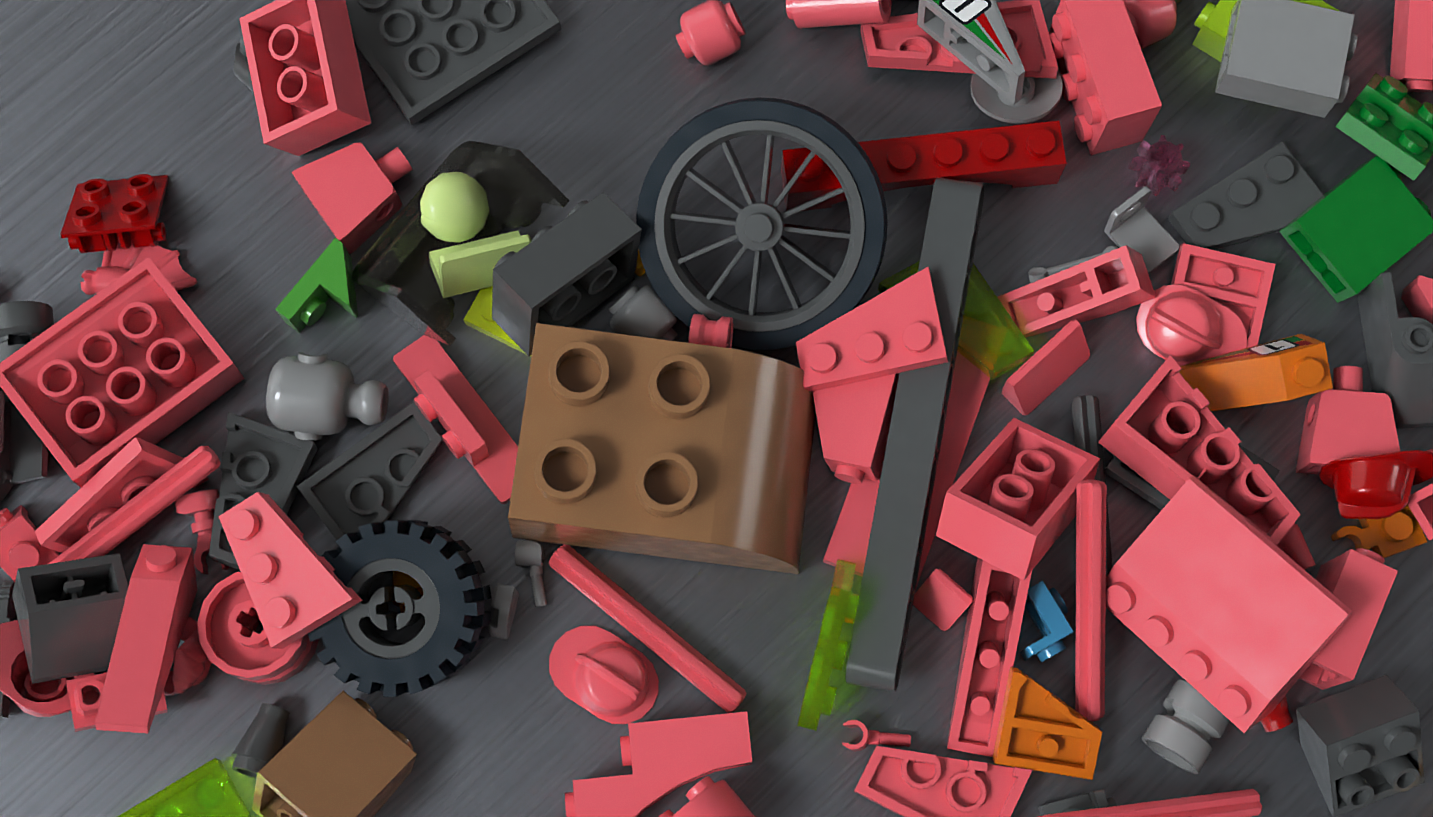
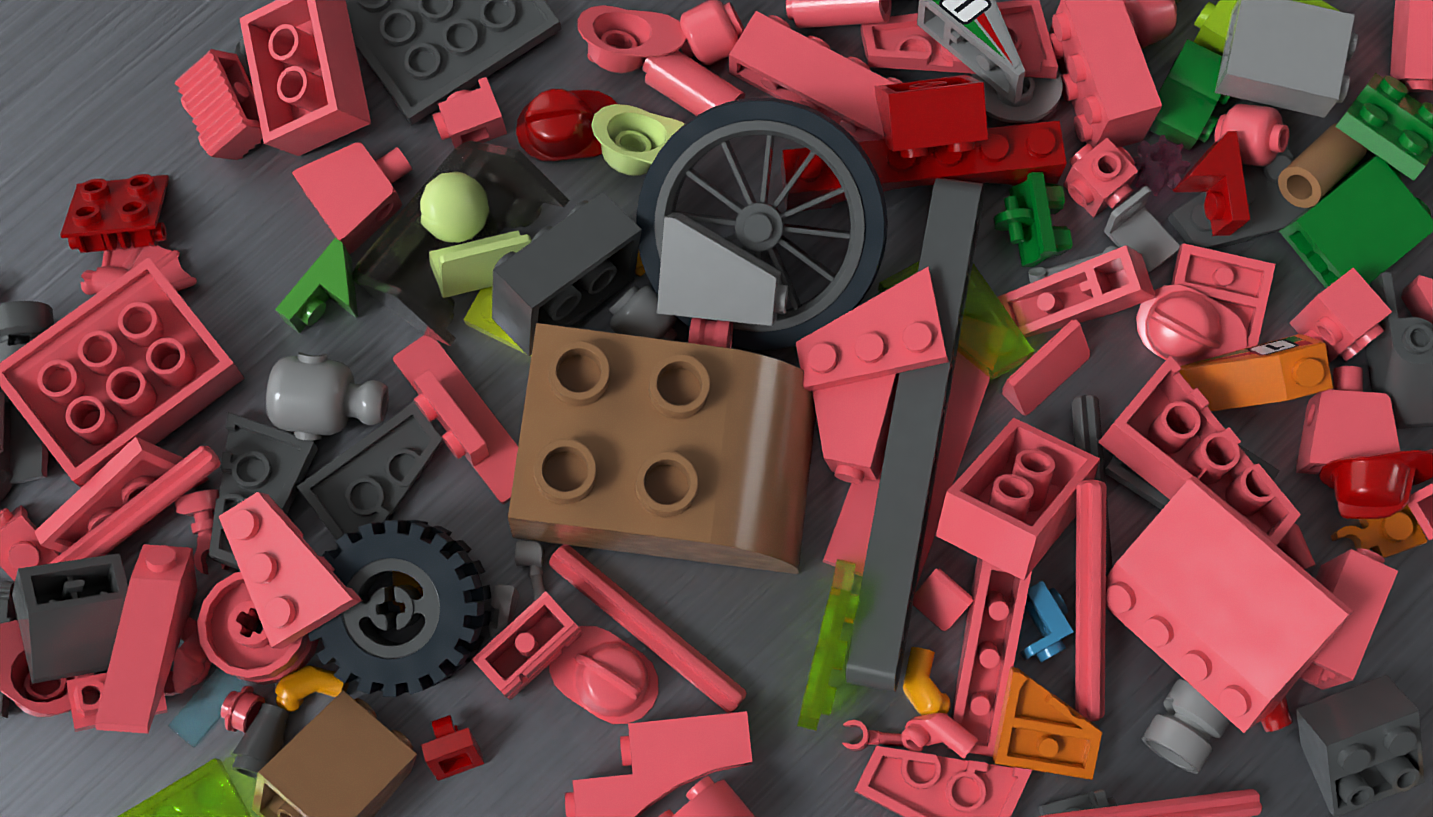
(204, 707): none -> clear light blue window
(221, 105): none -> coral brick
(241, 709): none -> coral plate
(304, 682): none -> light orange arm
(451, 750): none -> red tile
(470, 116): none -> coral brick
(527, 645): none -> coral brick
(559, 124): none -> red piece
(625, 38): none -> coral piece
(631, 137): none -> yellowish green piece
(688, 82): none -> coral brick
(715, 278): none -> light grey slope
(810, 74): none -> coral brick
(920, 688): none -> light orange arm
(933, 114): none -> red slope
(937, 729): none -> coral arm
(1030, 221): none -> green hips
(1100, 176): none -> coral brick
(1189, 97): none -> green brick
(1222, 178): none -> red slope
(1258, 132): none -> coral head
(1320, 167): none -> medium nougat brick
(1343, 316): none -> coral brick

